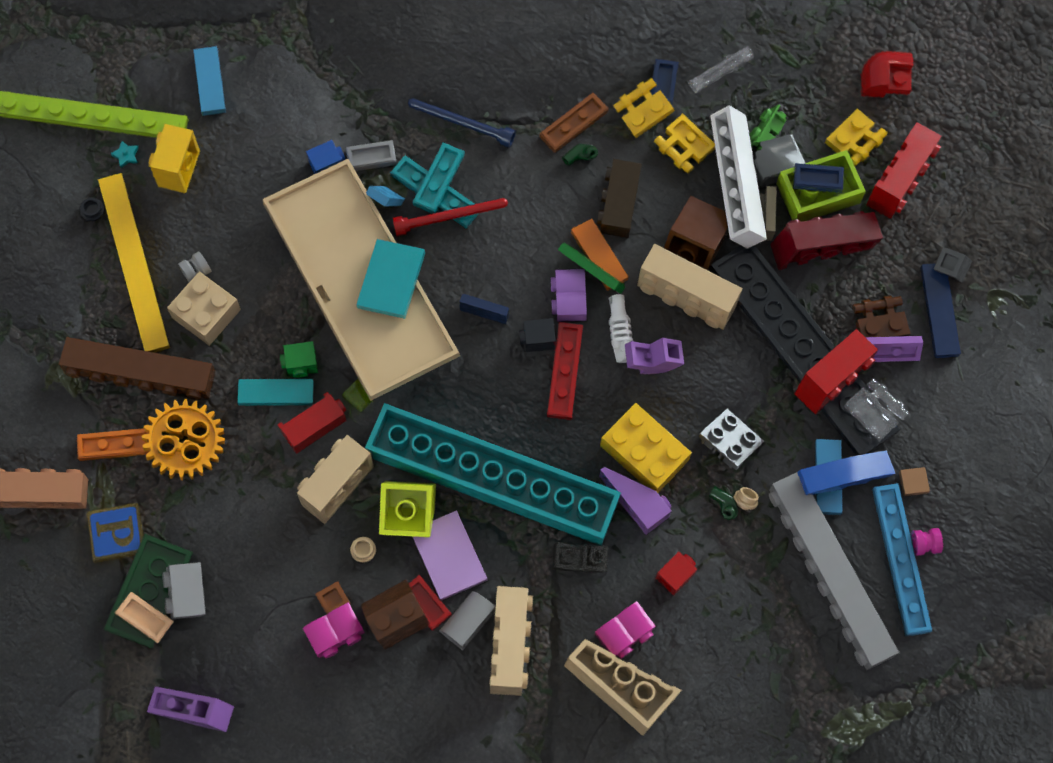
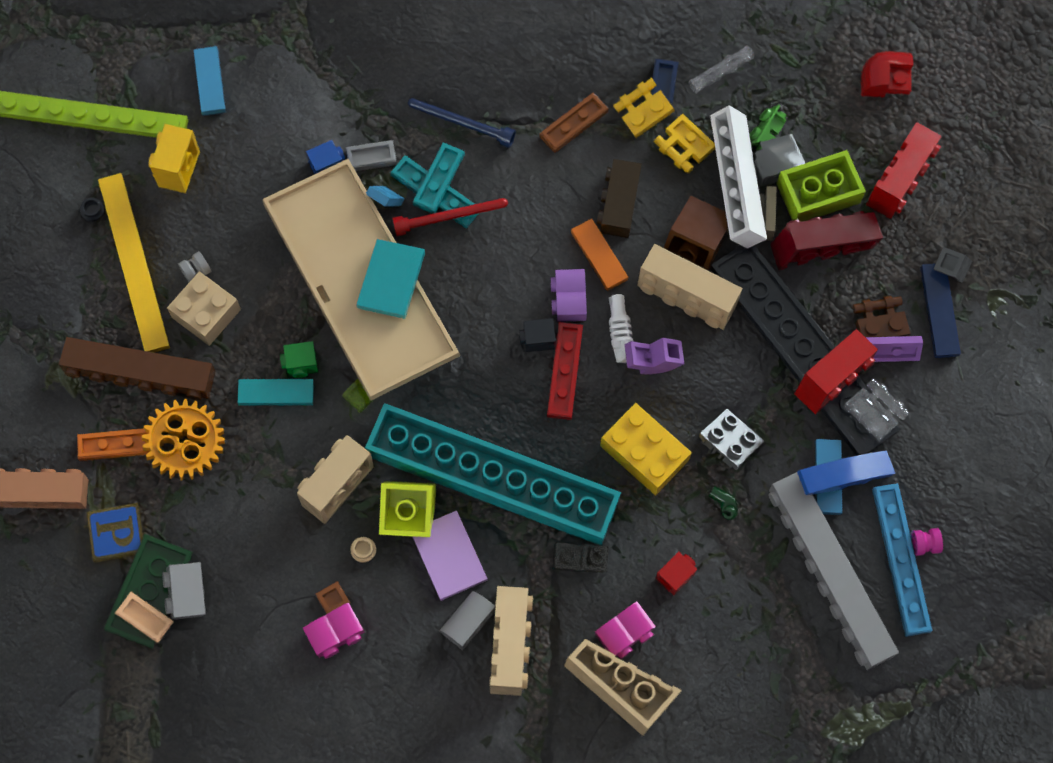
(125, 154): teal piece -> none
(191, 708): medium lavender slope -> none
(313, 423): red brick -> none
(394, 614): reddish brown slope -> none
(430, 603): red tile -> none
(484, 308): dark blue tile -> none
(582, 152): dark green arm -> none
(592, 268): green tile -> none
(640, 502): medium lavender slope -> none
(746, 498): tan plate -> none
(818, 177): dark blue tile -> none
(851, 132): yellow plate -> none
(914, 481): medium nougat tile -> none

